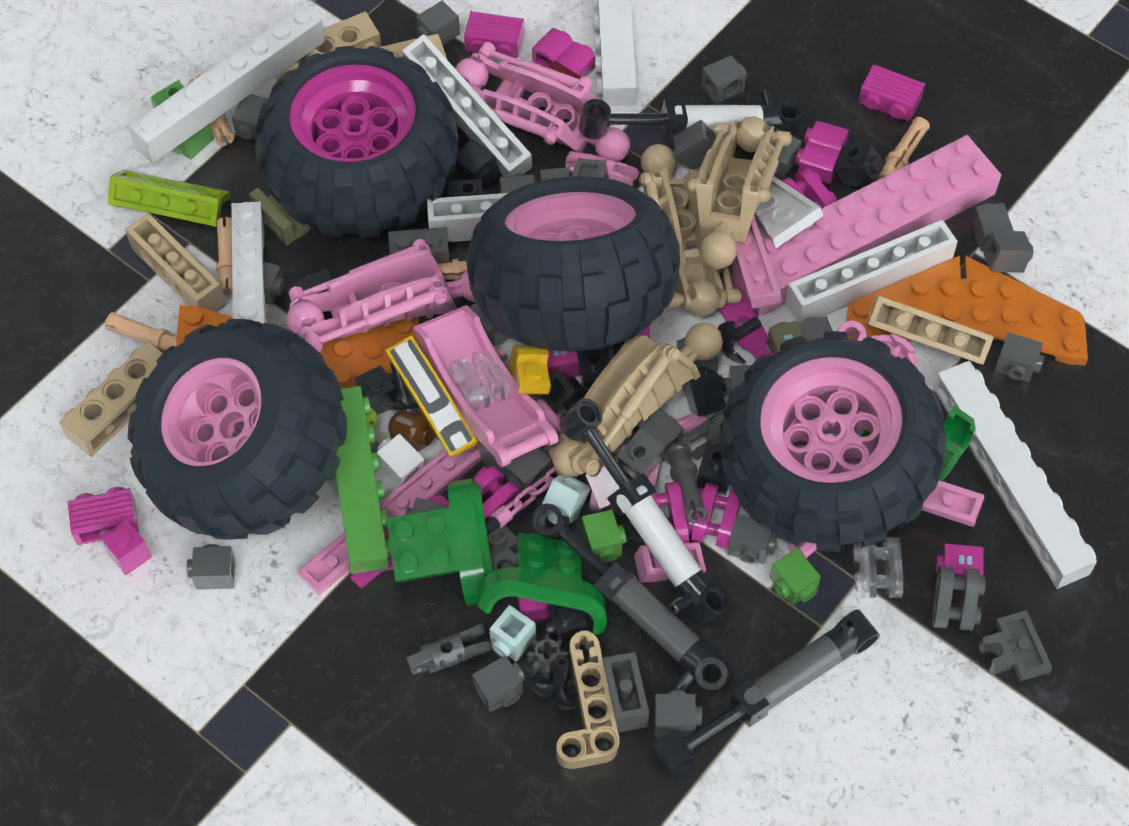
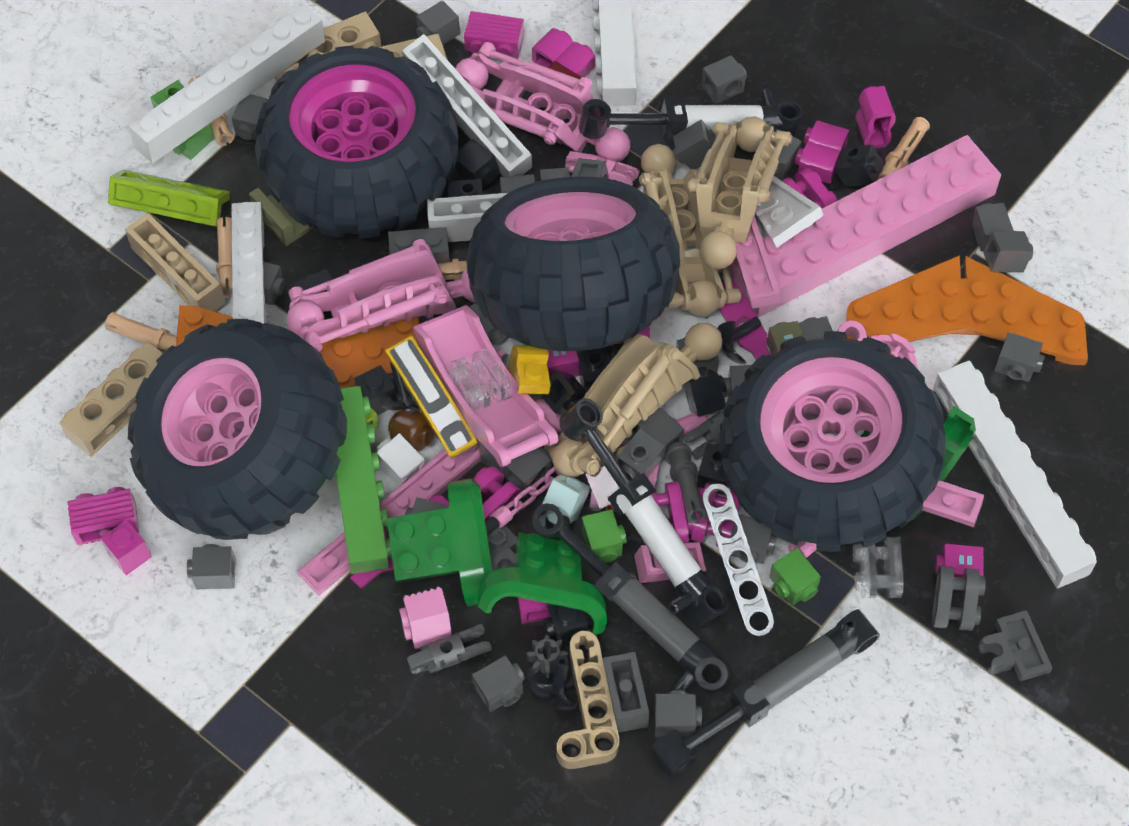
(425, 617): none -> bright pink brick
(512, 634): light aqua brick -> none
(730, 545): none -> beam
(870, 271): white brick -> none
(875, 117): none -> dark pink brick
(891, 93): dark pink brick -> none
(929, 329): tan brick -> none

